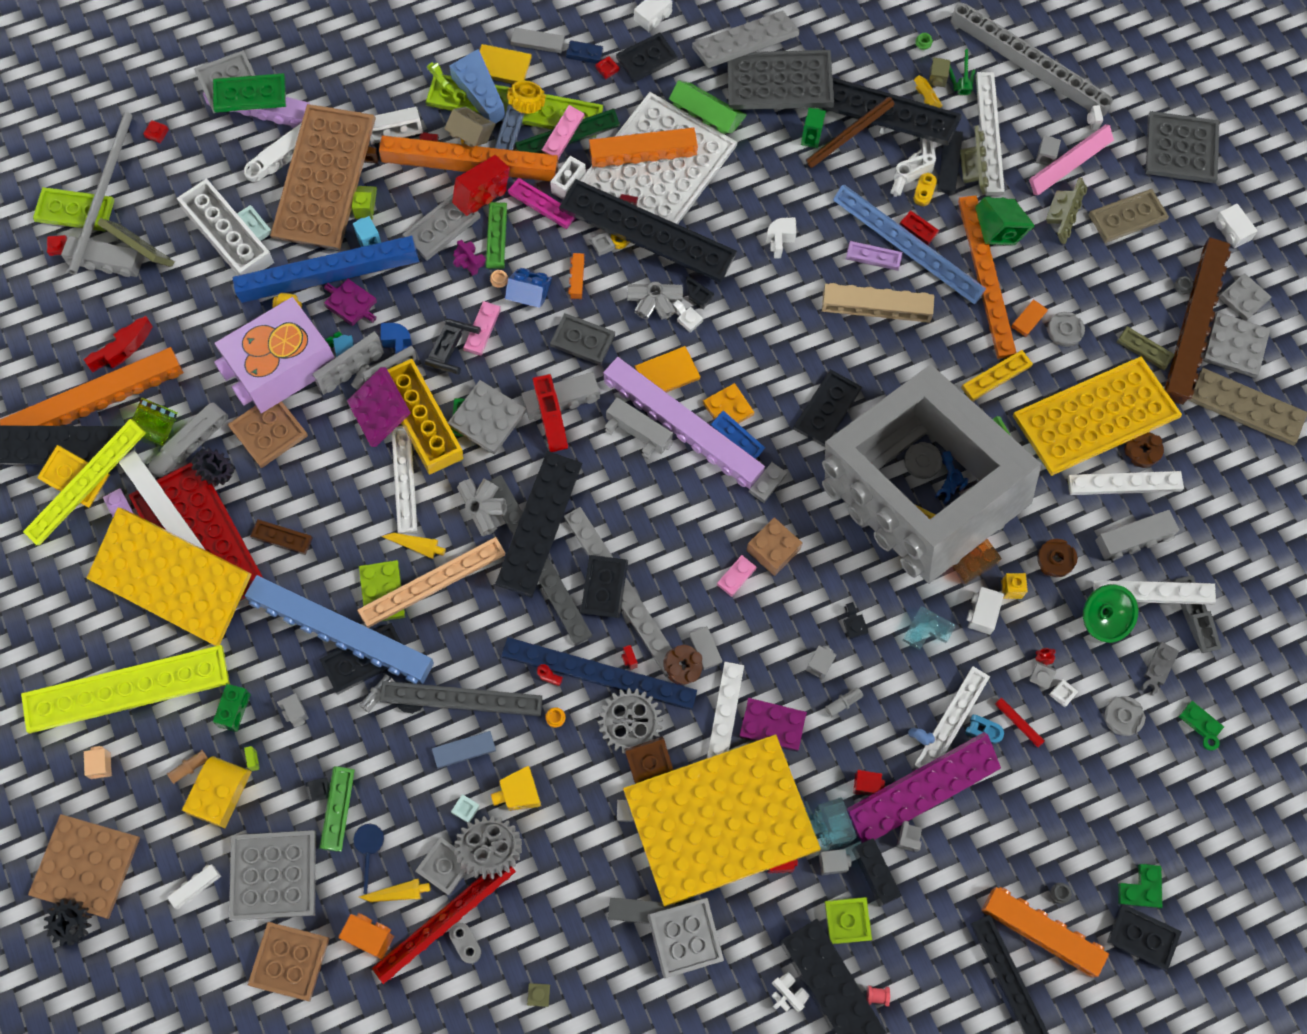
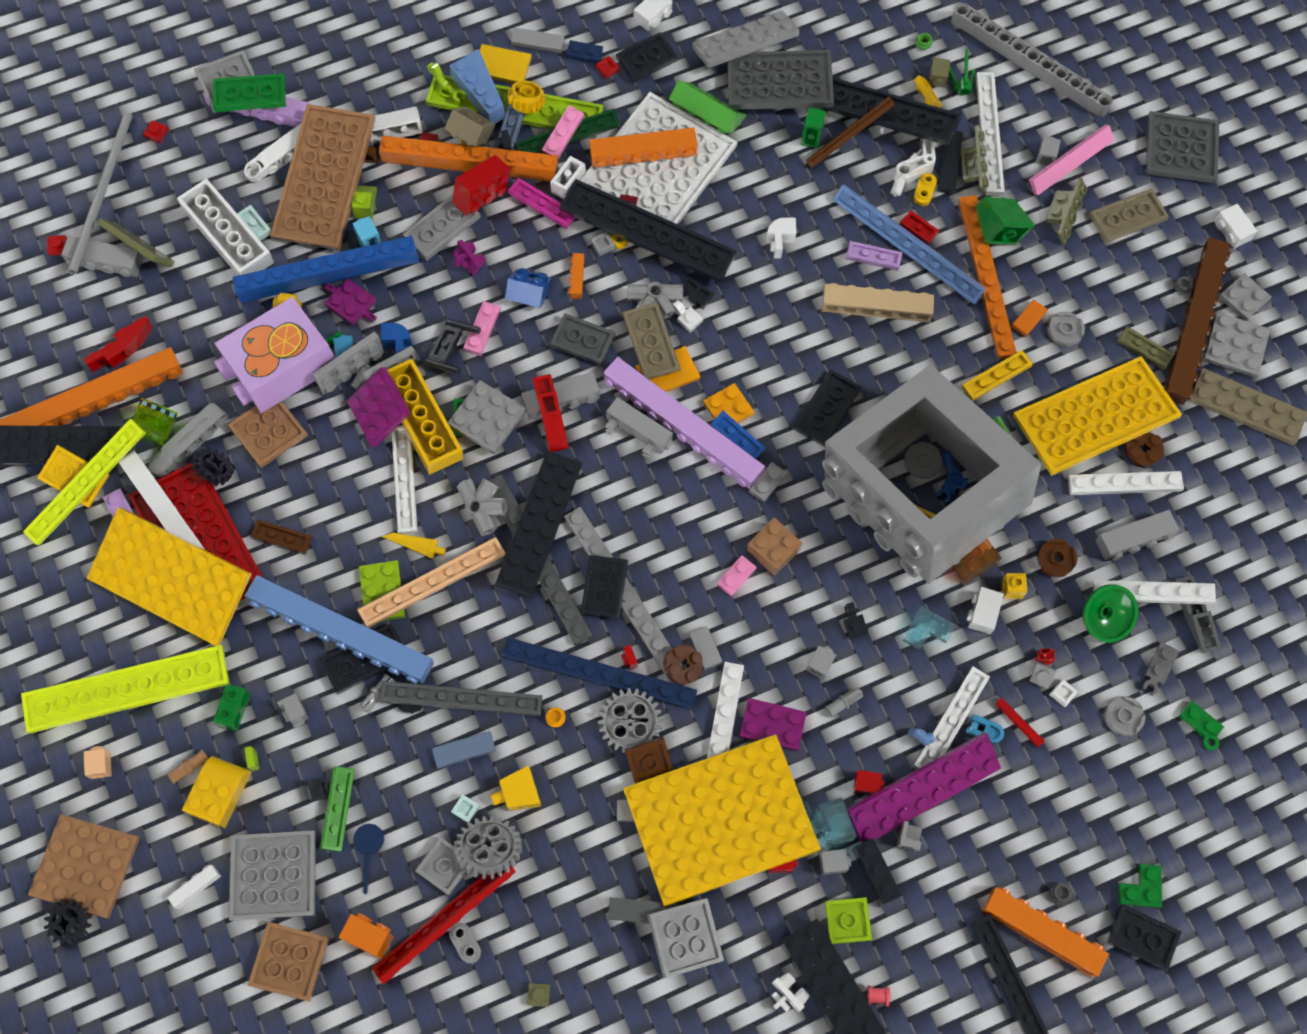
(69, 208): lime plate -> none
(403, 891): yellow bar -> none
(496, 235): bright green tile -> none
(499, 278): light nougat plate -> none
(504, 140): none -> black plate
(547, 675): red arm -> none
(651, 341): none -> dark tan tile
(1095, 117): white plate -> none

